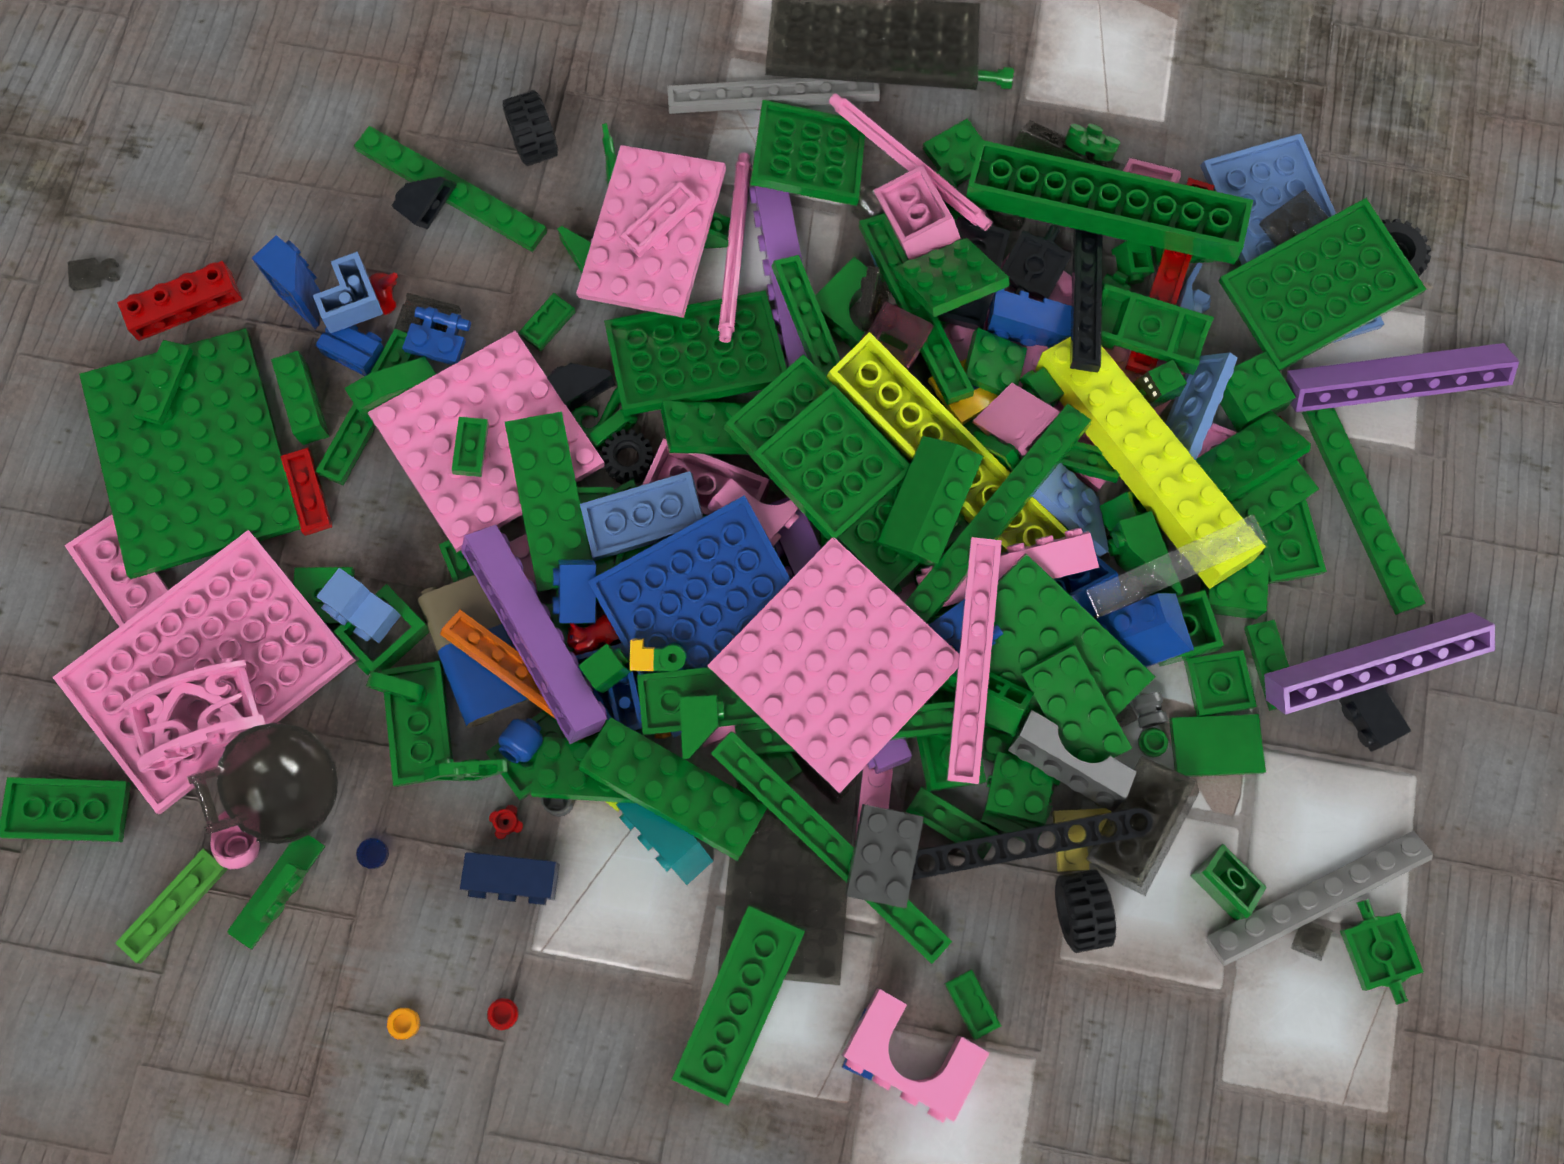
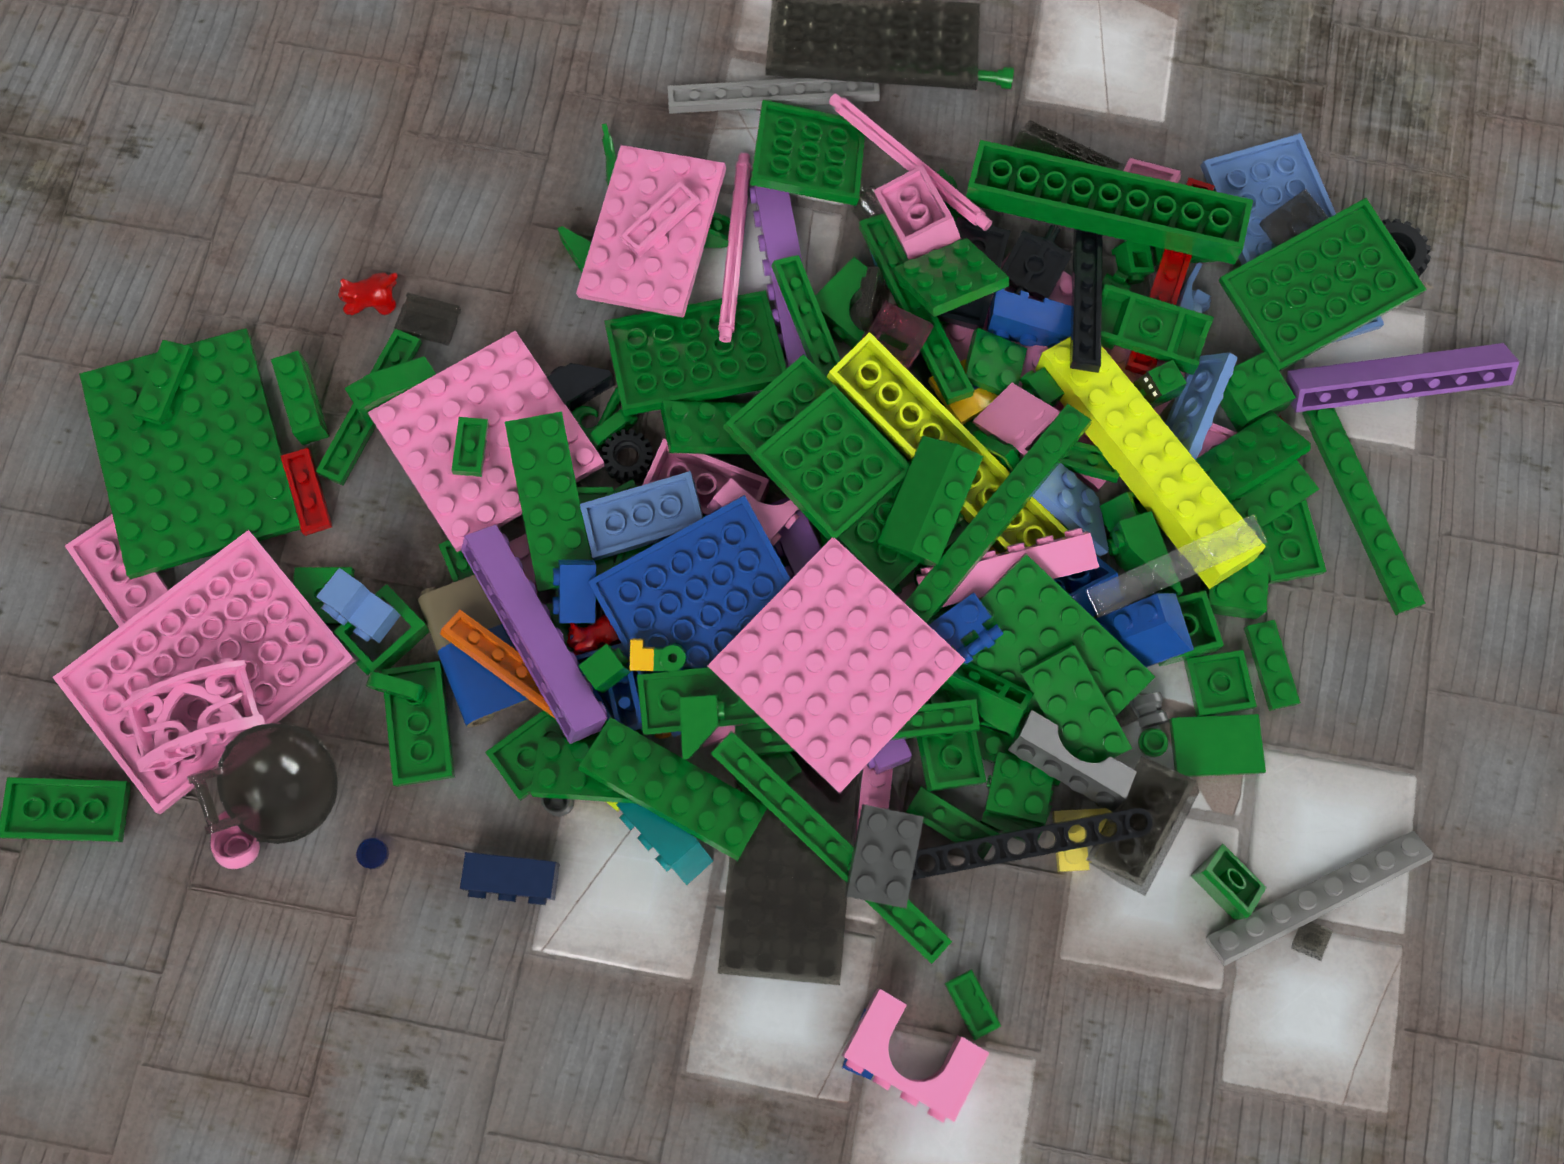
(89, 273): clear smoke plate -> none
(171, 906): bright green plate -> none
(179, 300): red brick -> none
(275, 890): green bracket -> none
(289, 277): blue slope -> none
(351, 300): medium blue brick -> none
(351, 348): blue brick -> none
(403, 1023): light orange tile -> none
(423, 200): black slope -> none
(436, 344): blue plate -> none
(464, 197): green plate -> none
(465, 770): green wing -> none
(498, 817): red plate -> none
(503, 1014): red plate -> none
(520, 740): blue head -> none
(530, 127): black tyre -> none
(547, 322): green plate -> none
(738, 1005): green plate -> none
(954, 150): green plate -> none
(974, 661): bright pink plate -> none
(1007, 222): clear smoke arm -> none
(1085, 911): black tyre -> none
(1093, 141): green plate -> none
(1374, 717): black brick -> none
(1379, 662): medium lavender brick -> none
(1381, 951): green plate -> none

